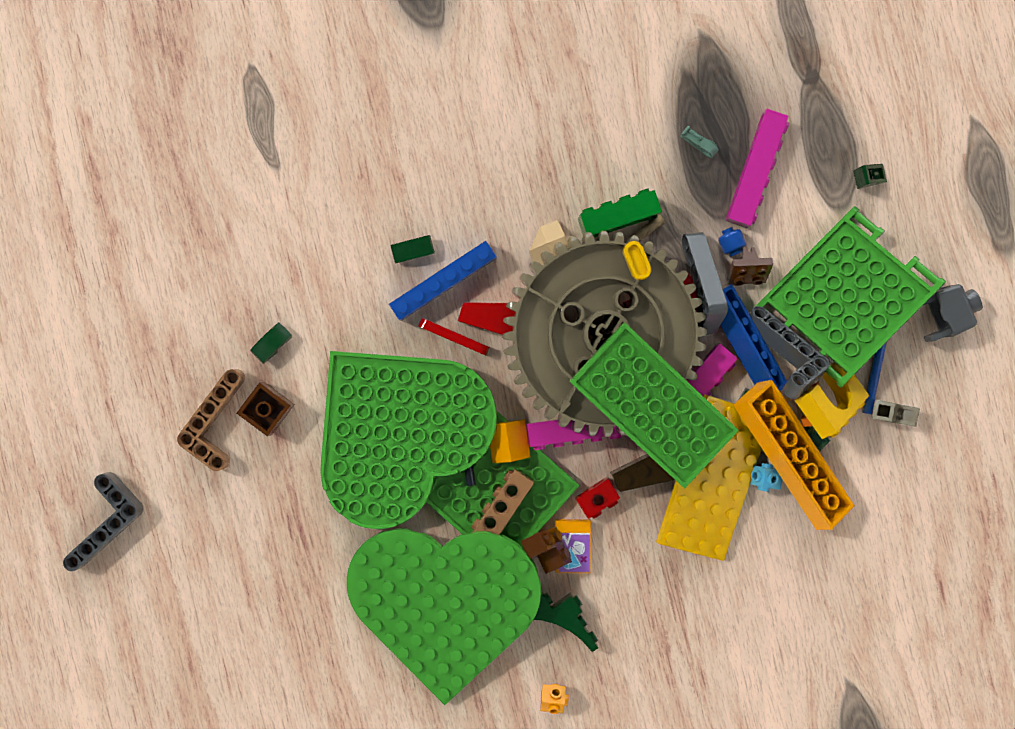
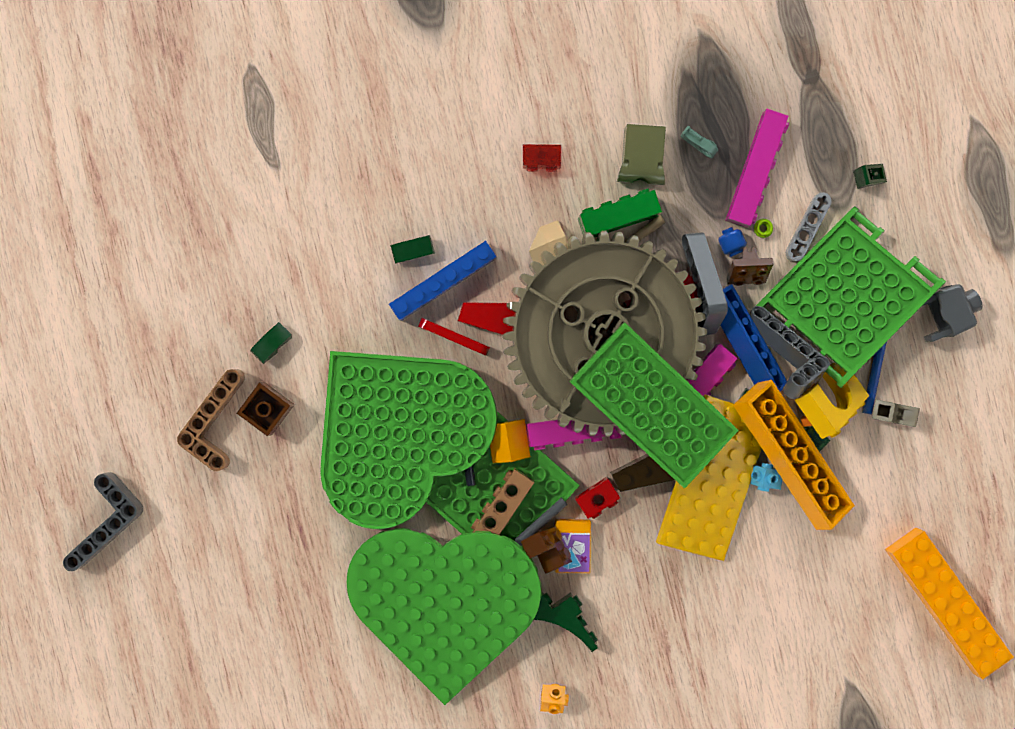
(541, 157): none -> clear red bracket
(542, 520): none -> dark grey piece
(637, 260): yellow tile -> none
(643, 154): none -> olive piece
(769, 228): none -> lime plate
(808, 227): none -> light grey beam
(949, 603): none -> light orange brick

